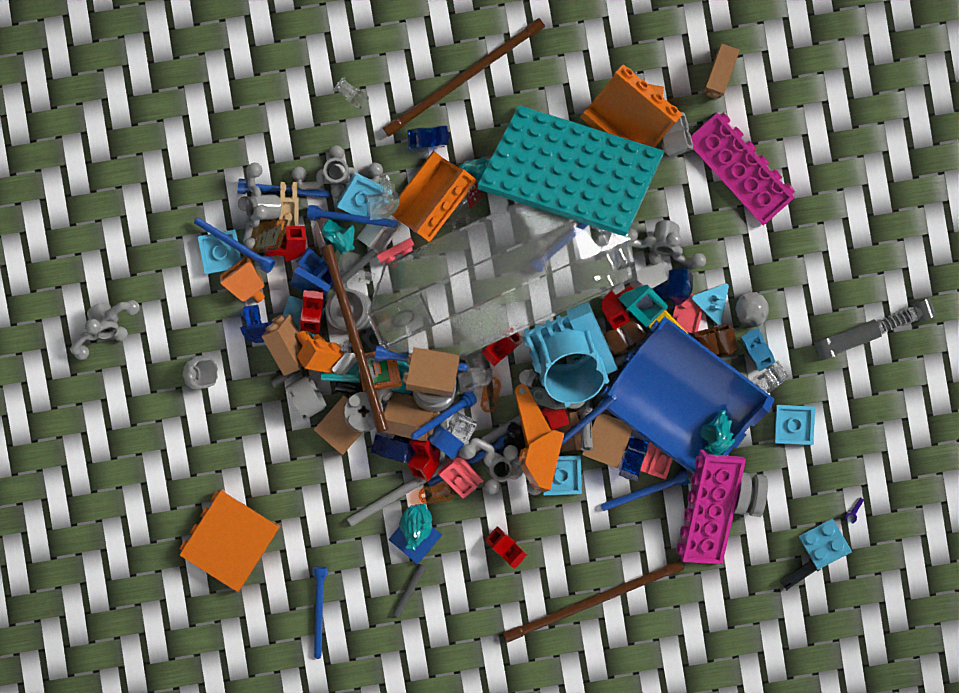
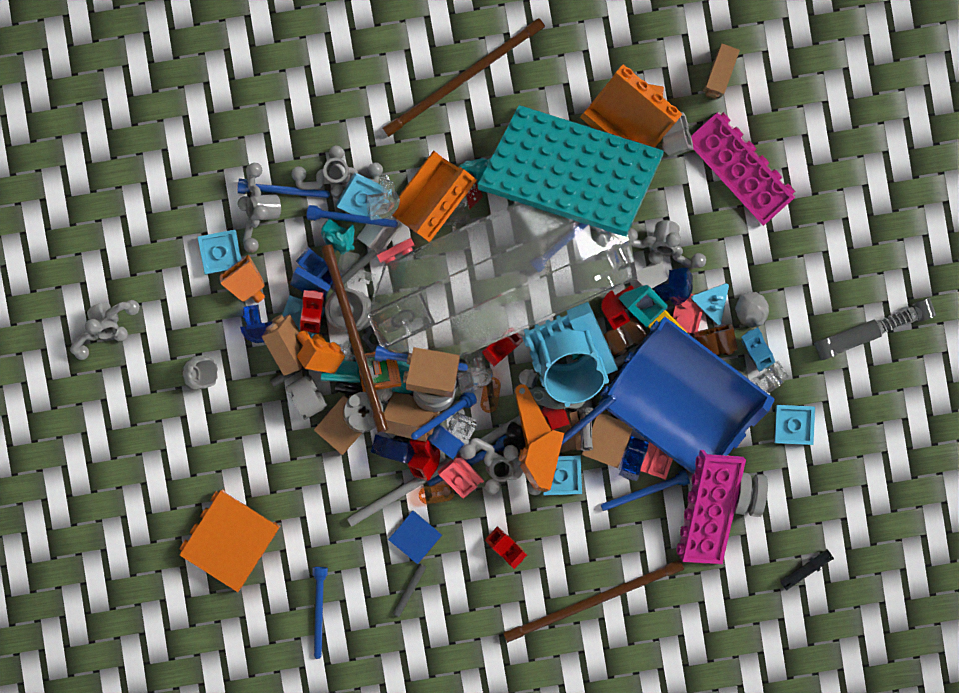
(266, 263): blue piece -> none
(270, 235): piece -> none
(289, 205): tan hinge -> none
(292, 244): red brick -> none
(319, 237): white sticker -> none
(344, 363): white sticker -> none
(350, 92): clear piece -> none
(416, 525): teal hair -> none
(428, 137): clear blue brick -> none
(718, 434): teal hair -> none
(825, 544): medium azure plate -> none
(854, 510): dark purple hand -> none

